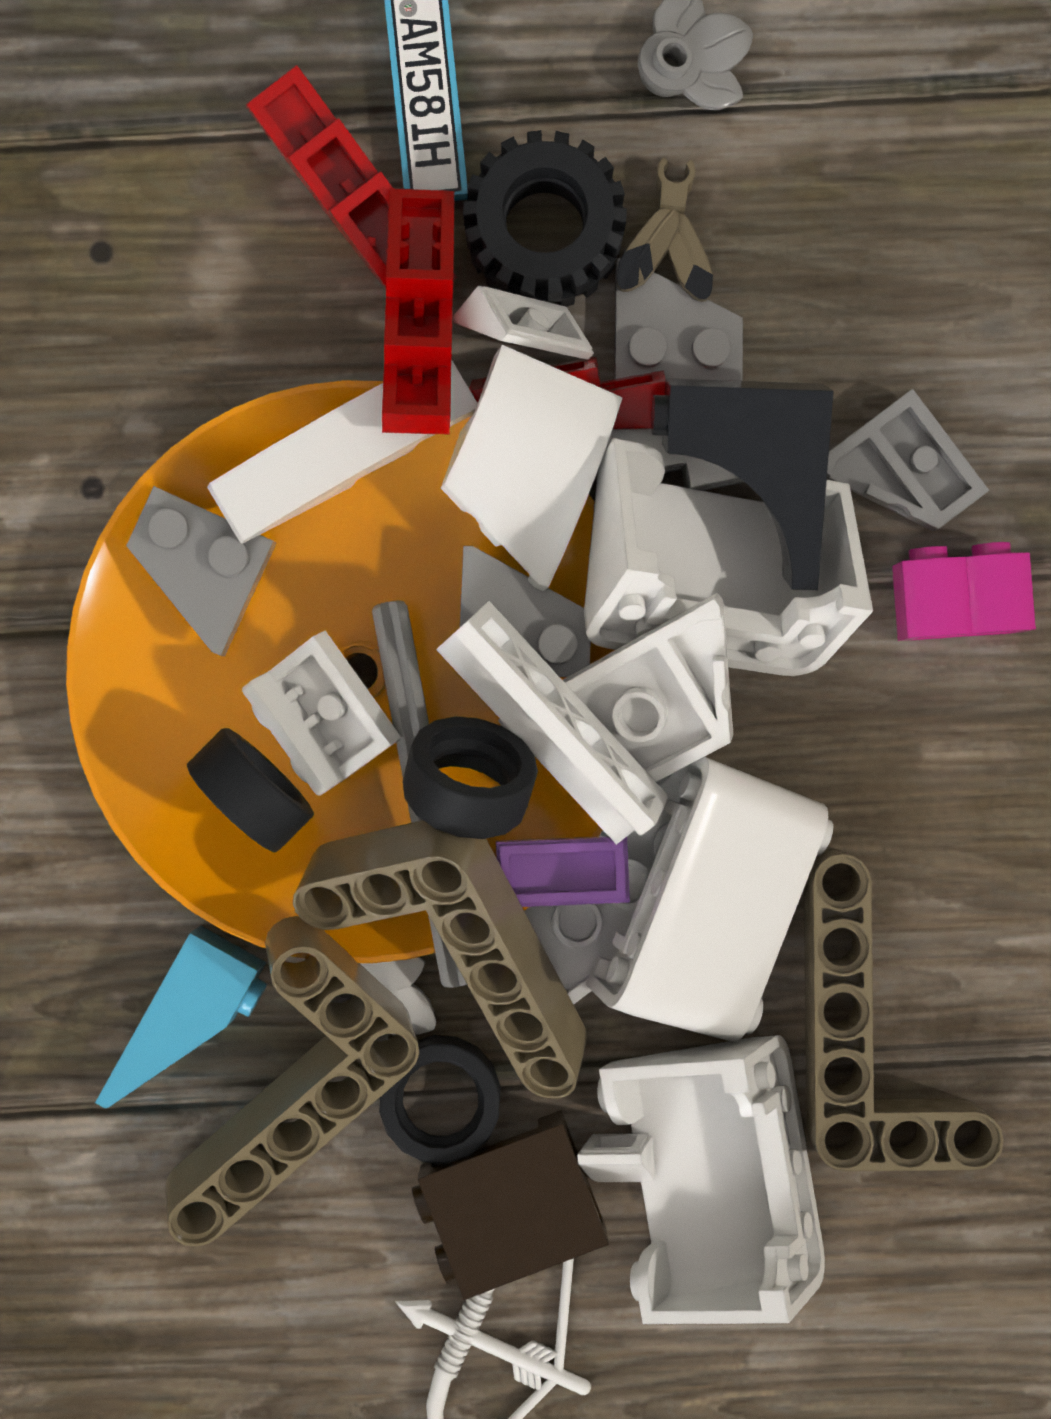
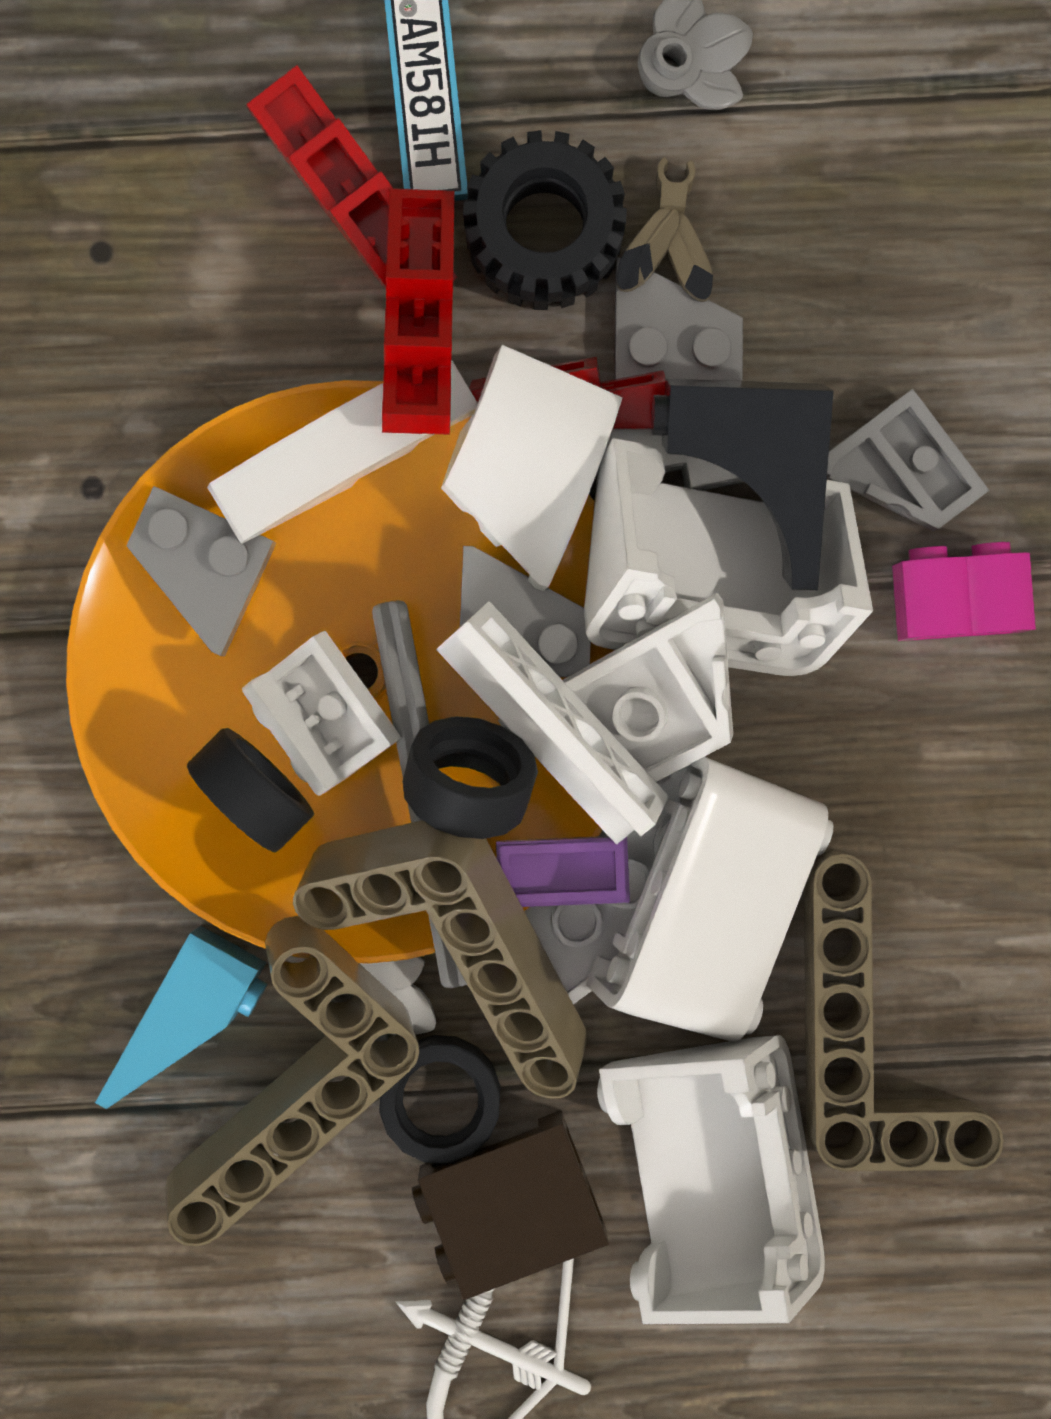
(523, 322): white slope -> none
(618, 1158): white slope -> none

